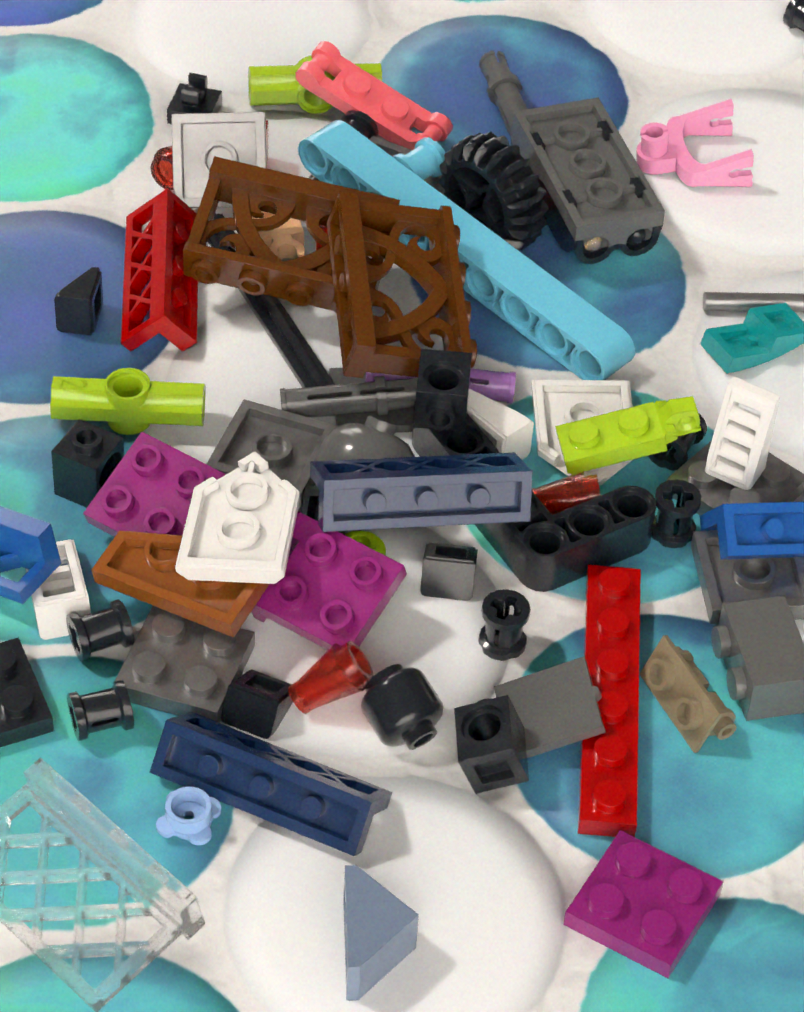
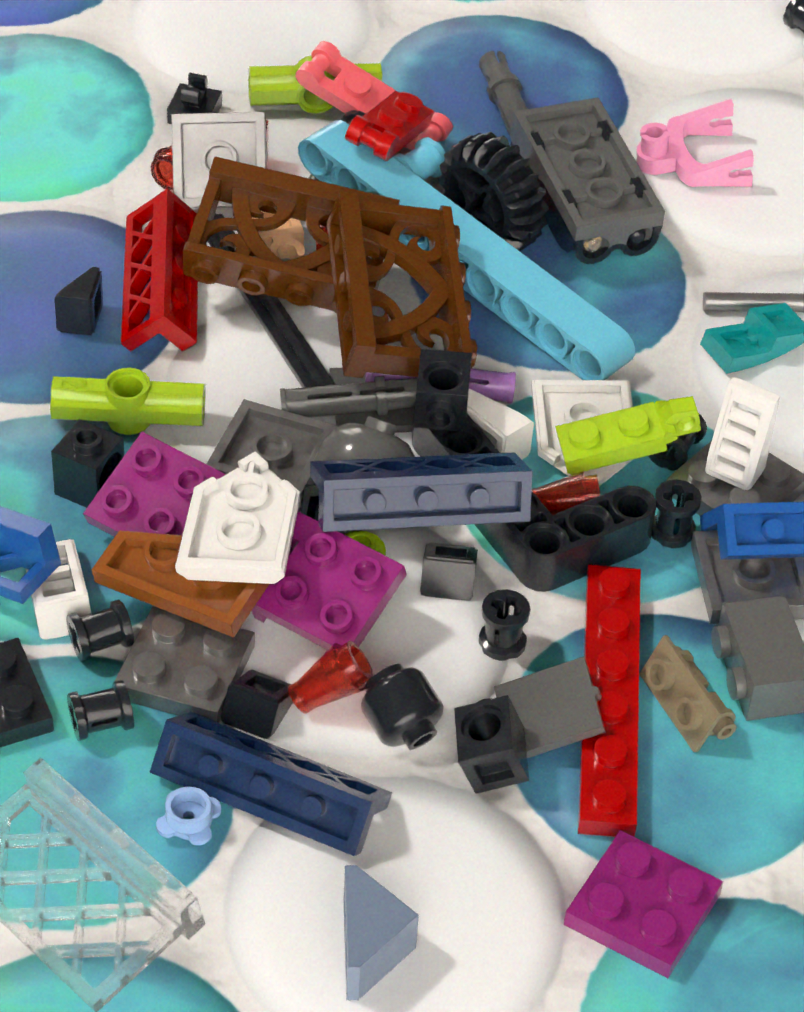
(390, 124): none -> red plate

